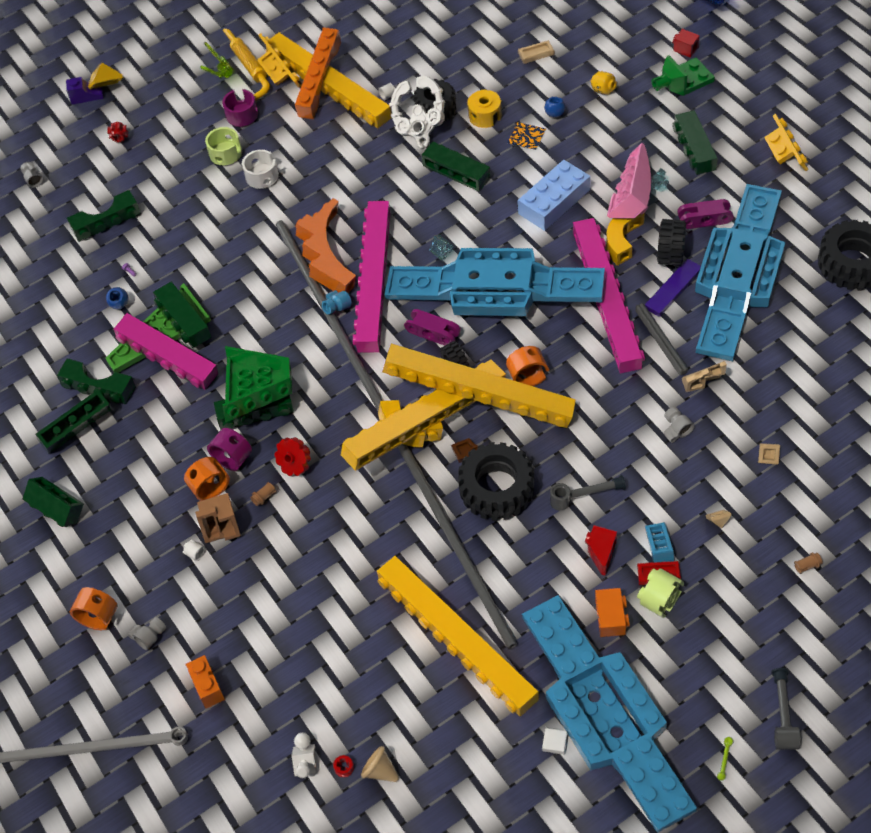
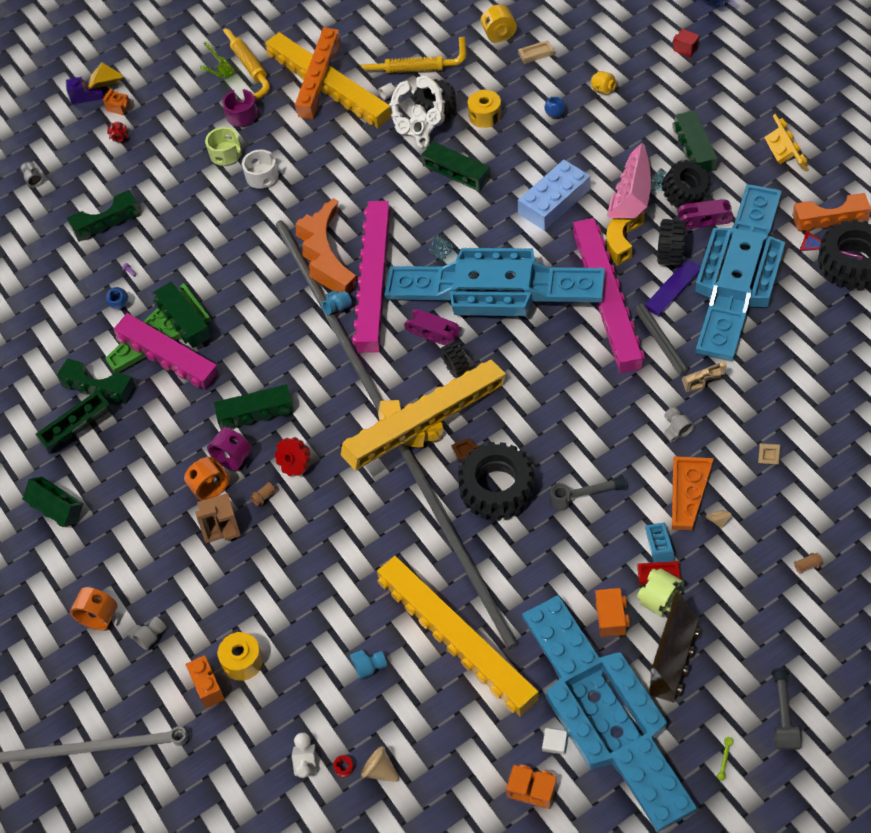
(116, 102): none -> orange brick
(193, 550): white hose -> none
(242, 666): none -> yellow piece
(254, 381): green piece -> none
(274, 66): yellow bracket -> none
(366, 665): none -> dark azure piece
(419, 64): none -> yellow piece
(479, 386): yellow brick -> none
(501, 24): none -> yellow piece
(526, 135): sticker -> none
(528, 362): orange piece -> none
(531, 786): none -> orange piece
(601, 547): red slope -> none
(674, 651): none -> dark brown slope
(683, 77): green plate -> none
(689, 483): none -> orange wing
(693, 176): none -> black tyre
(810, 216): none -> orange arch
(810, 242): none -> piece

